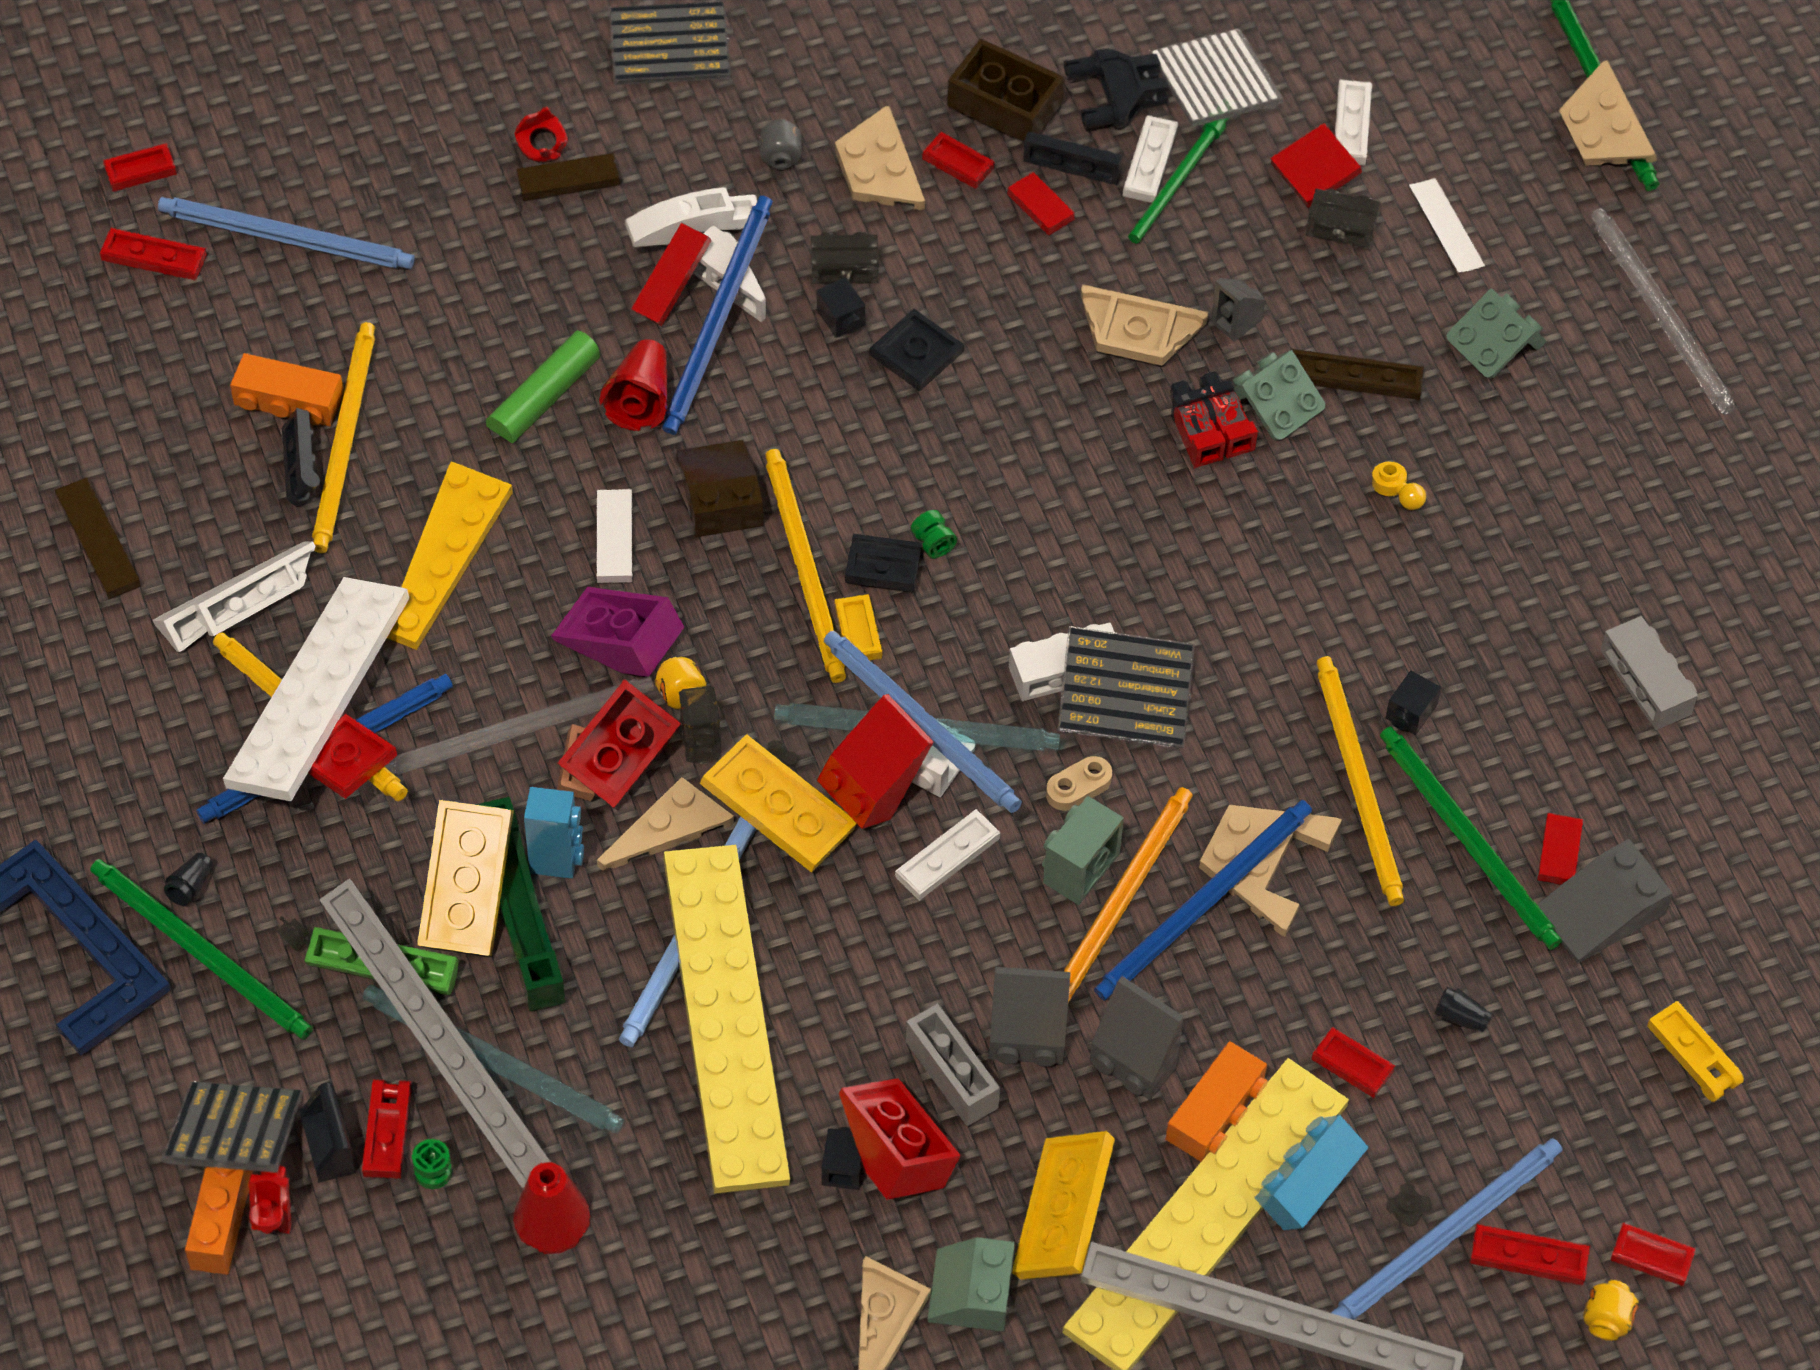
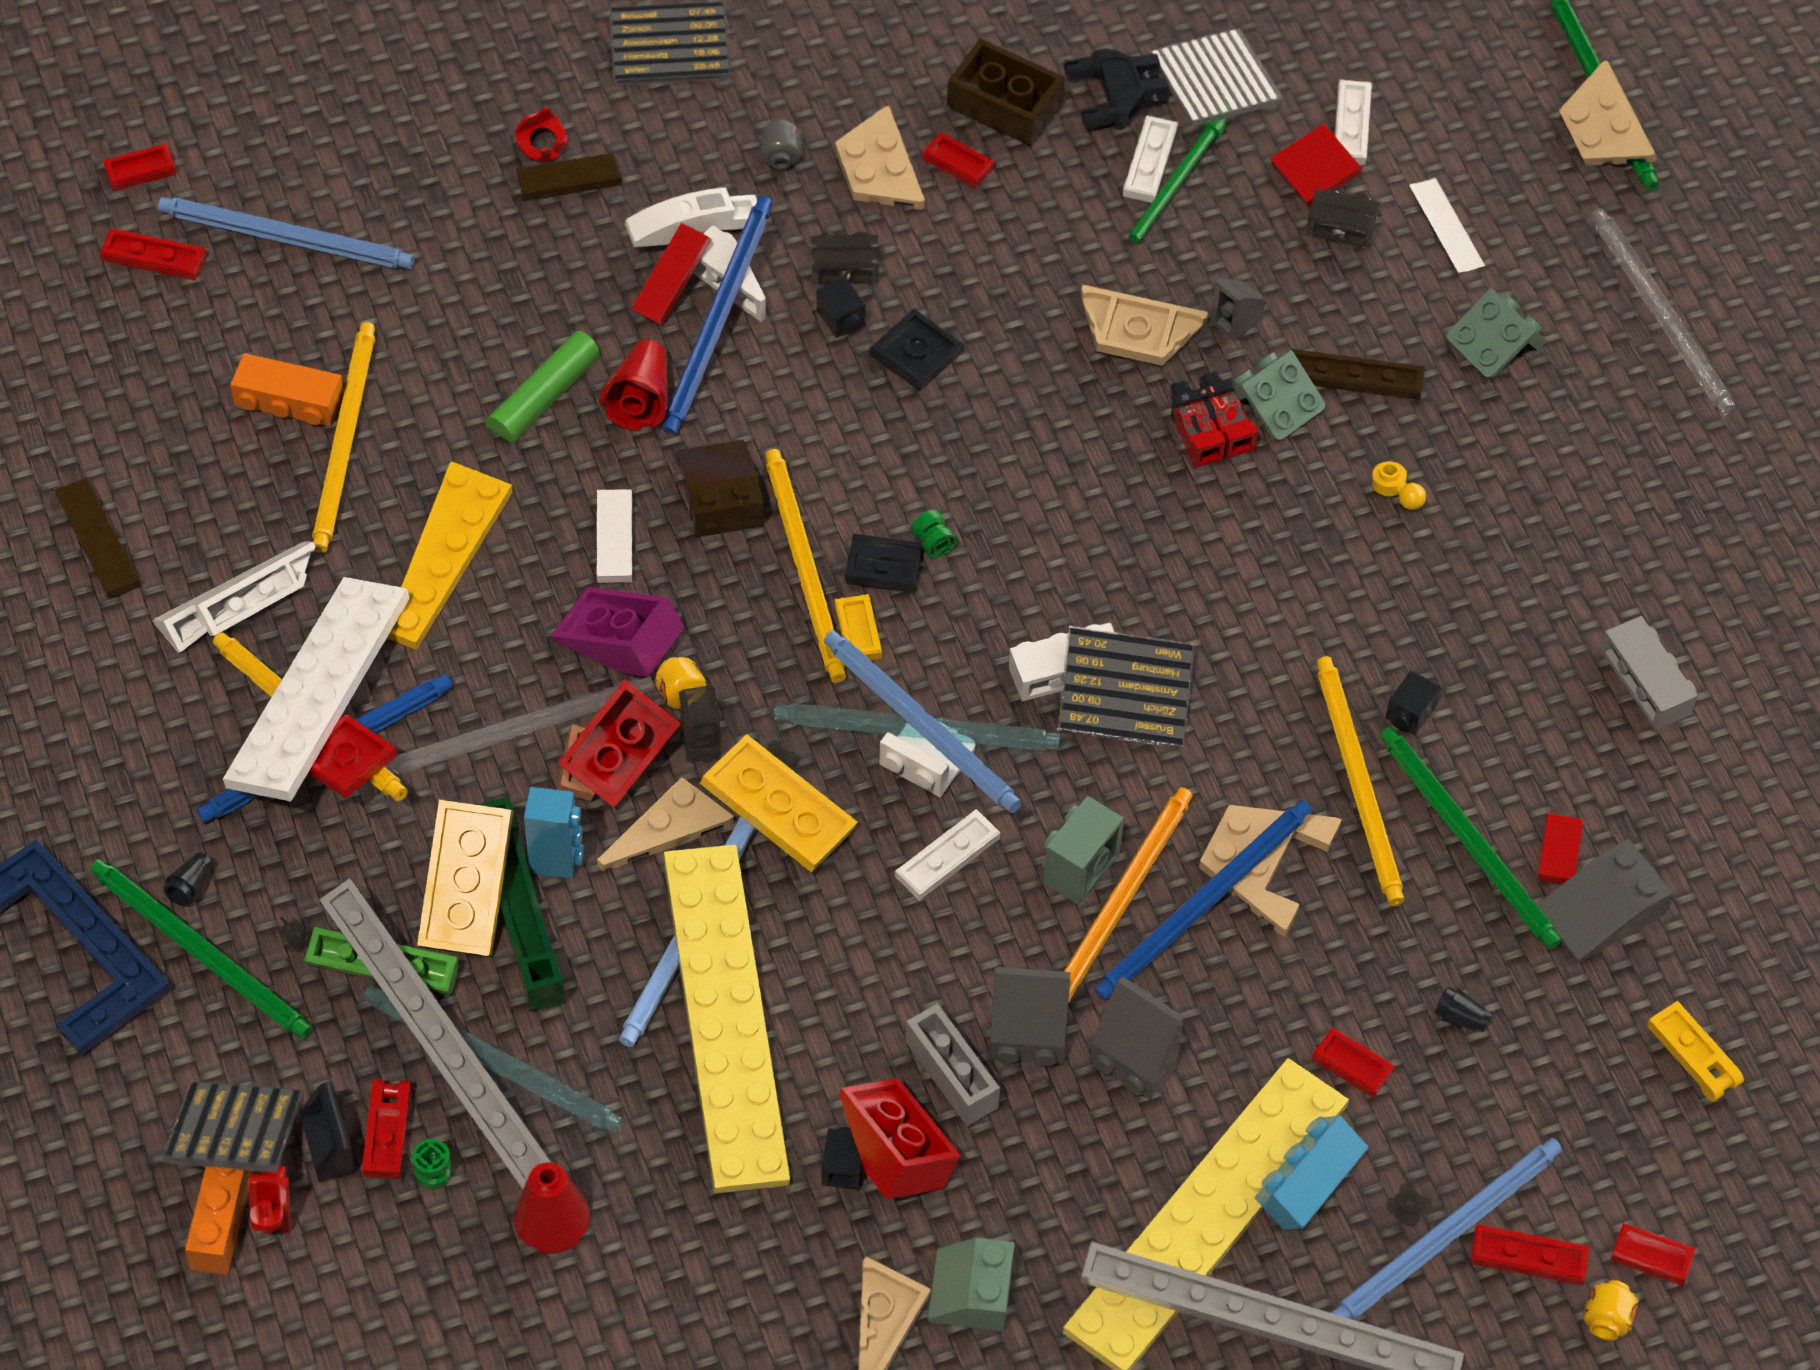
(298, 458): black plate -> none
(876, 763): red slope -> none
(1040, 203): red tile -> none
(1063, 1205): yellow plate -> none
(1072, 158): black plate -> none
(1080, 781): tan plate -> none
(1217, 1102): orange brick -> none

